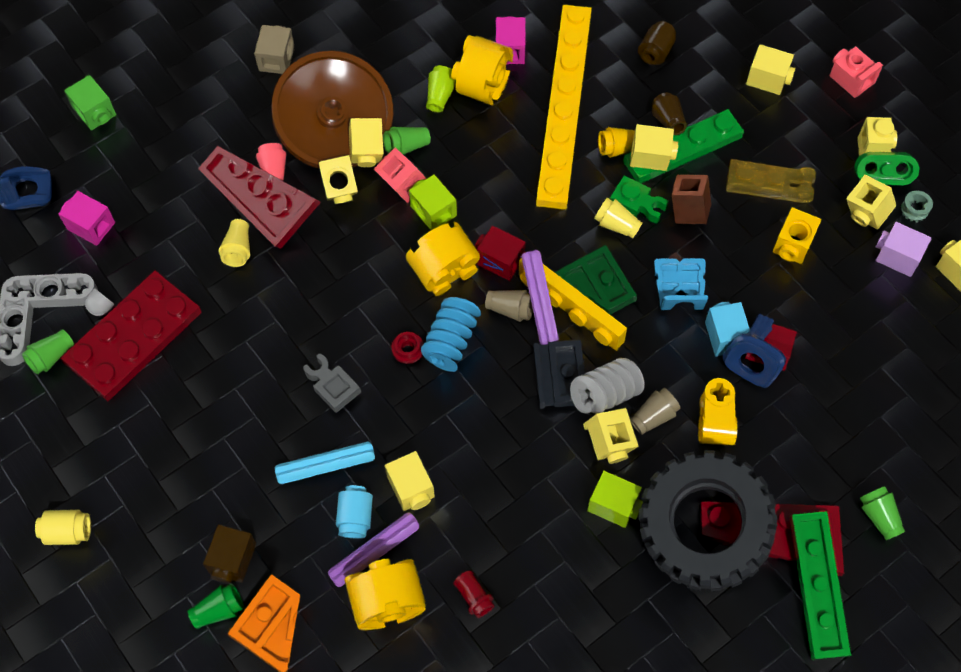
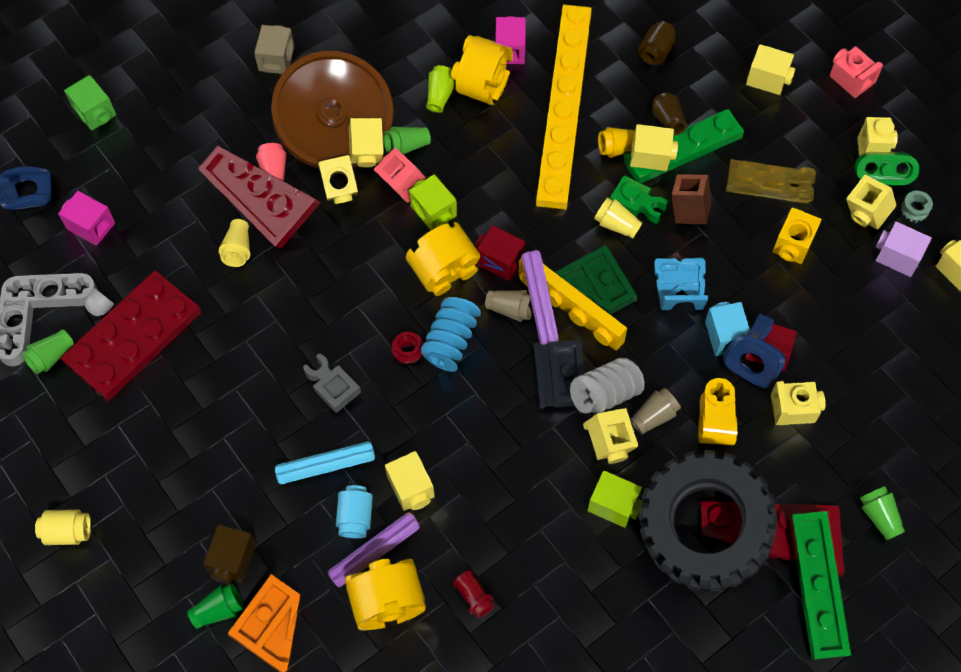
(790, 410): none -> light yellow brick

